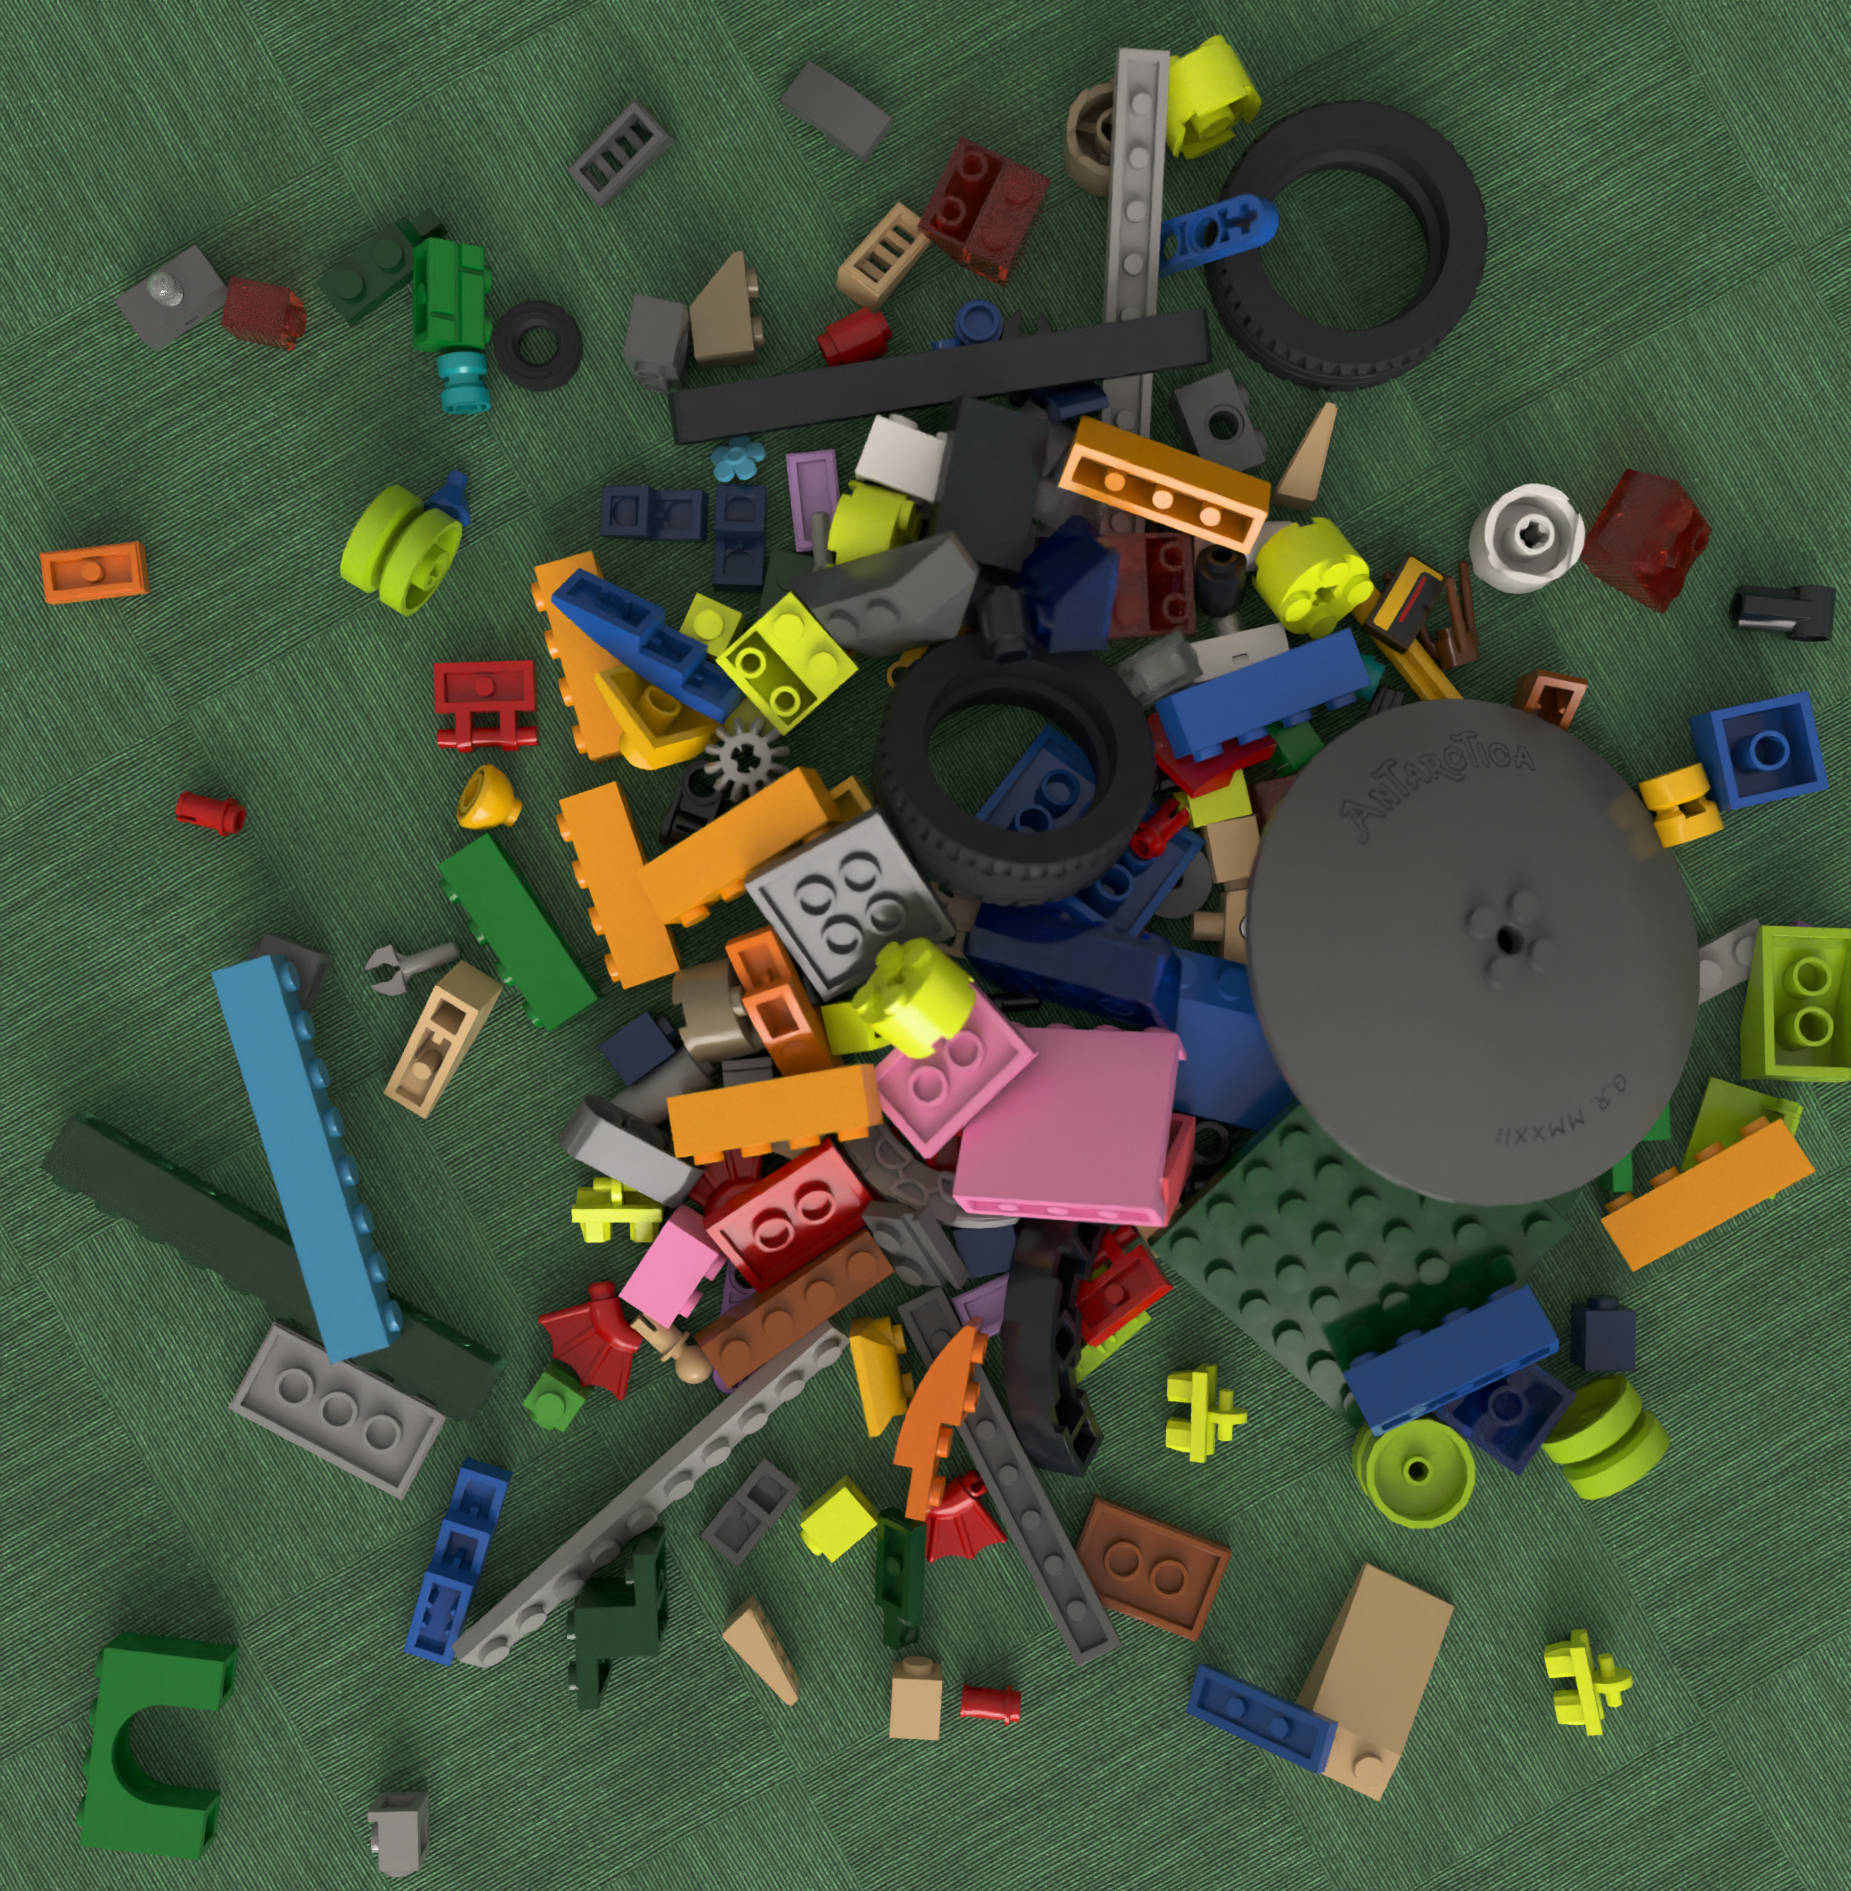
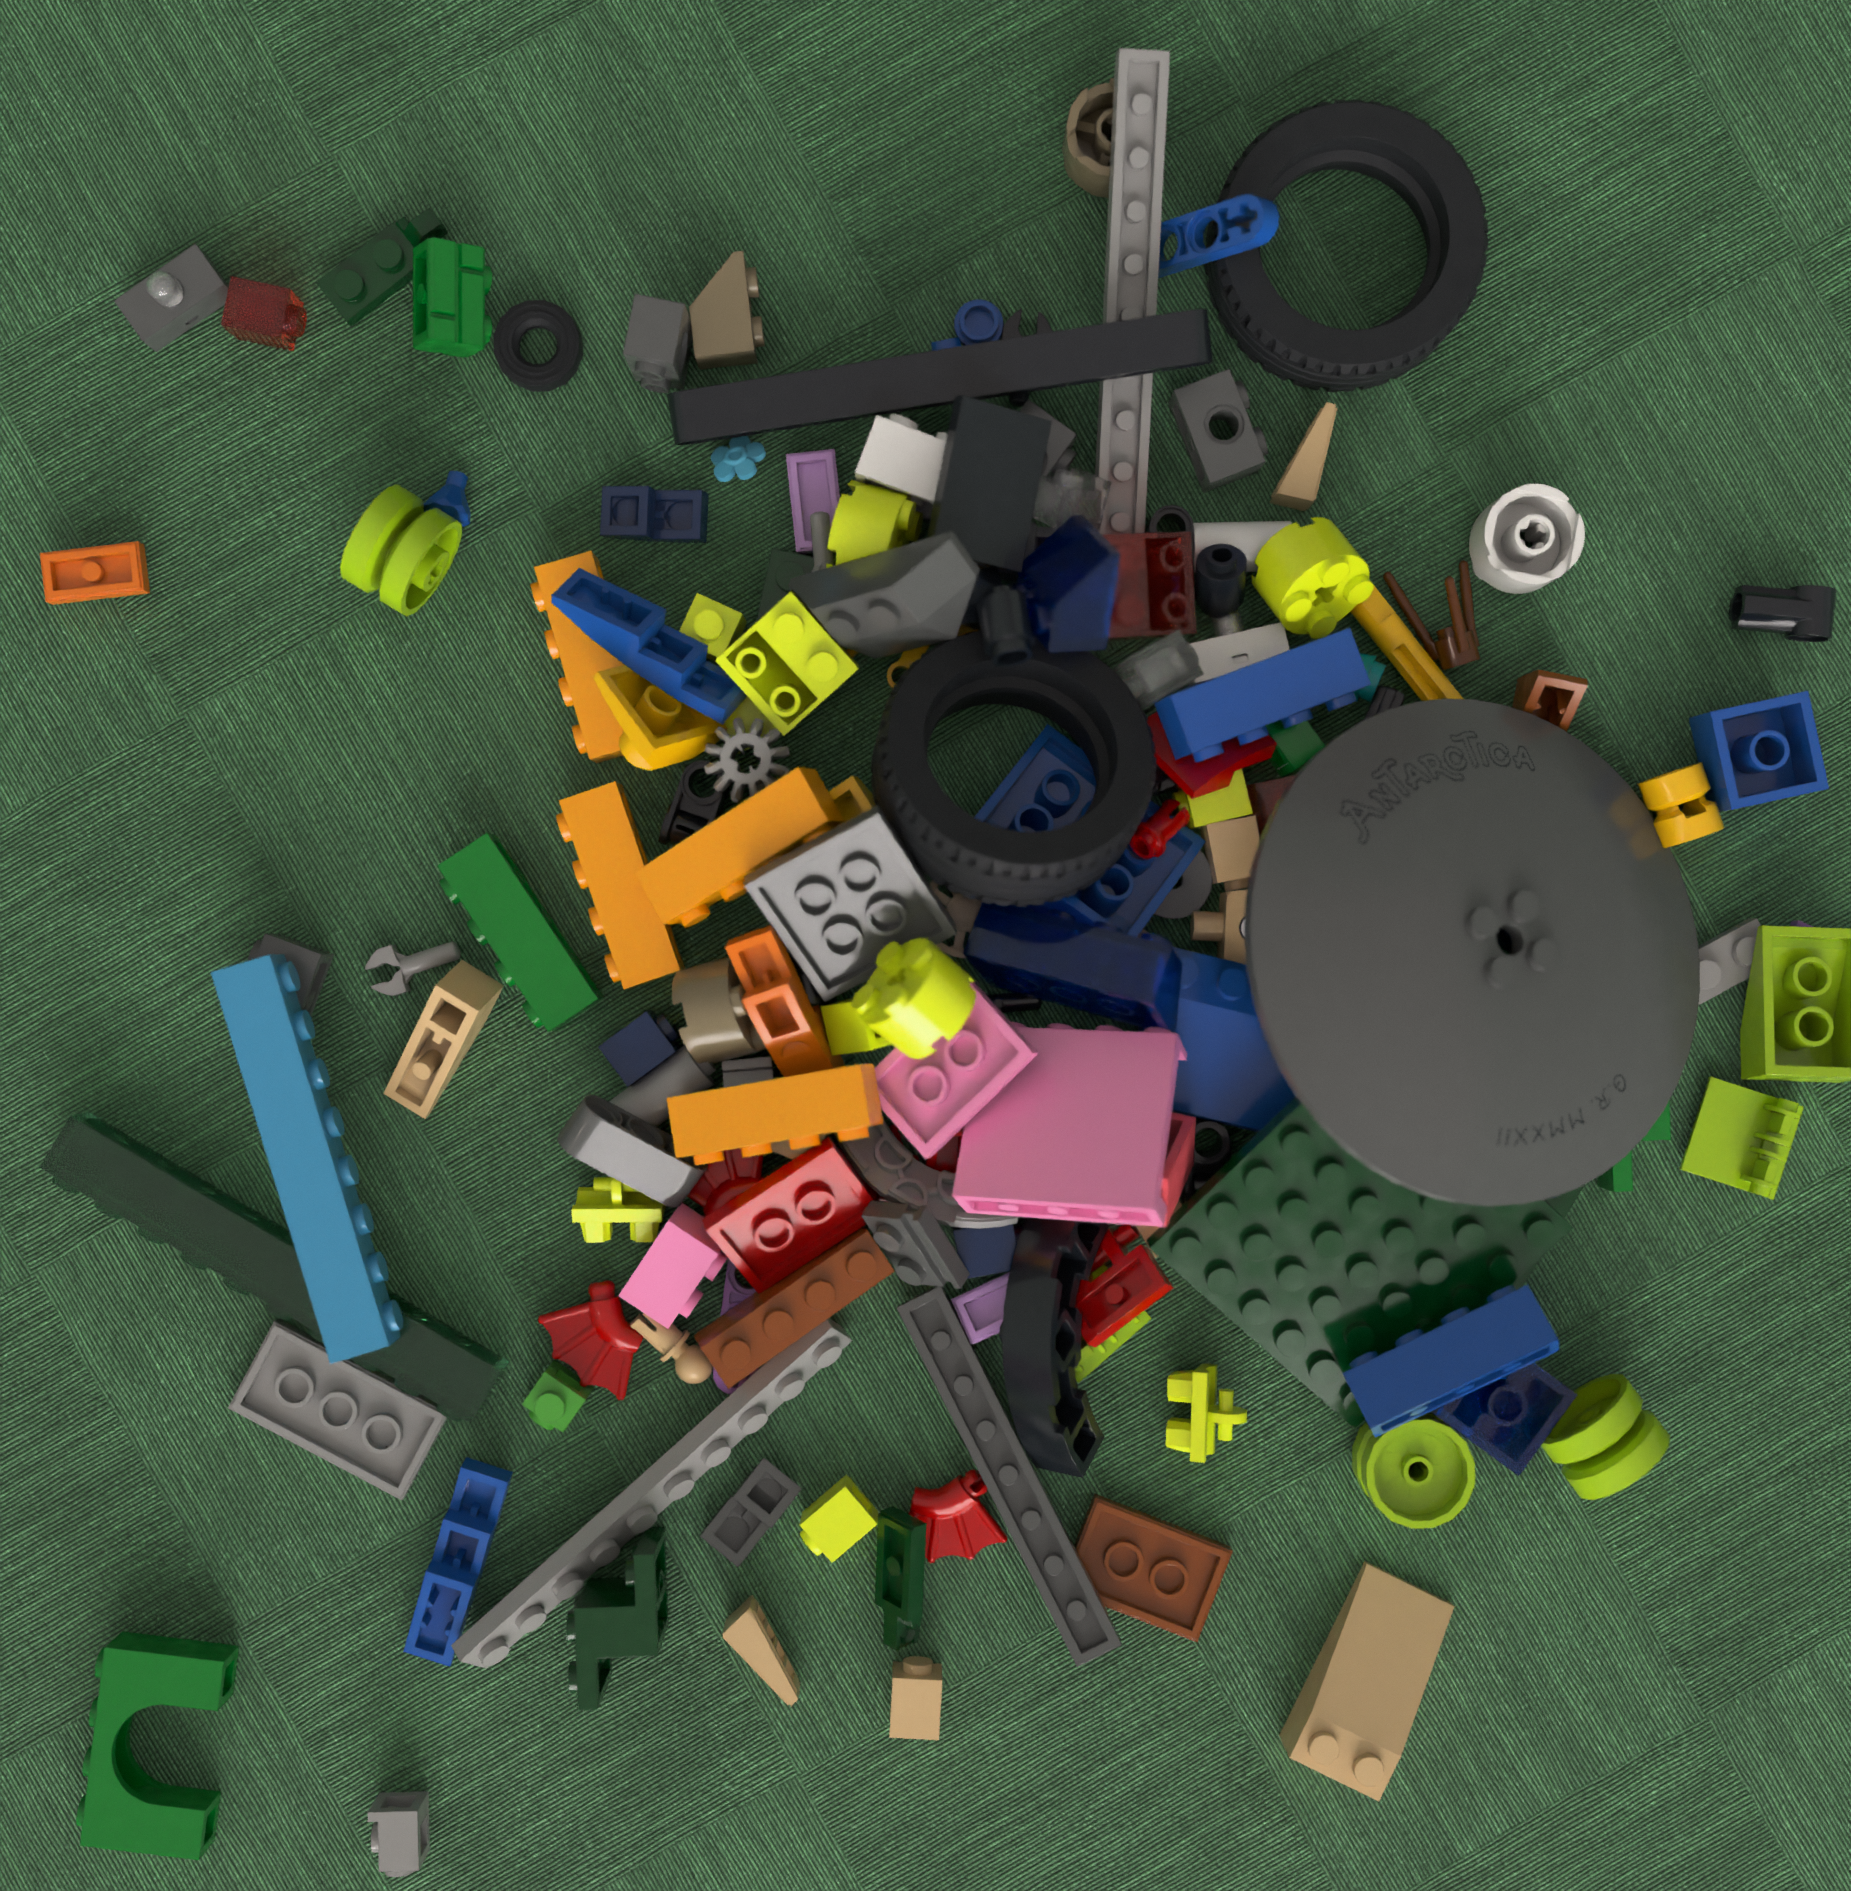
(212, 813): red pin -> none
(463, 386): teal wheel -> none
(486, 688): red plate -> none
(488, 800): yellow brick -> none
(621, 127): dark grey slope -> none
(740, 538): dark blue slope -> none
(837, 110): dark grey slope -> none
(855, 338): red brick -> none
(866, 282): tan slope -> none
(879, 1371): yellow slope -> none
(940, 1399): orange slope -> none
(984, 210): clear red slope -> none
(991, 1703): red pin -> none
(1071, 401): dark blue slope -> none
(1165, 485): light orange brick -> none
(1207, 98): neon yellow brick -> none
(1262, 1718): blue plate -> none
(1405, 603): slope -> none
(1584, 1704): neon yellow hips -> none
(1602, 1334): dark blue brick -> none
(1646, 539): clear red slope -> none
(1707, 1194): light orange brick -> none

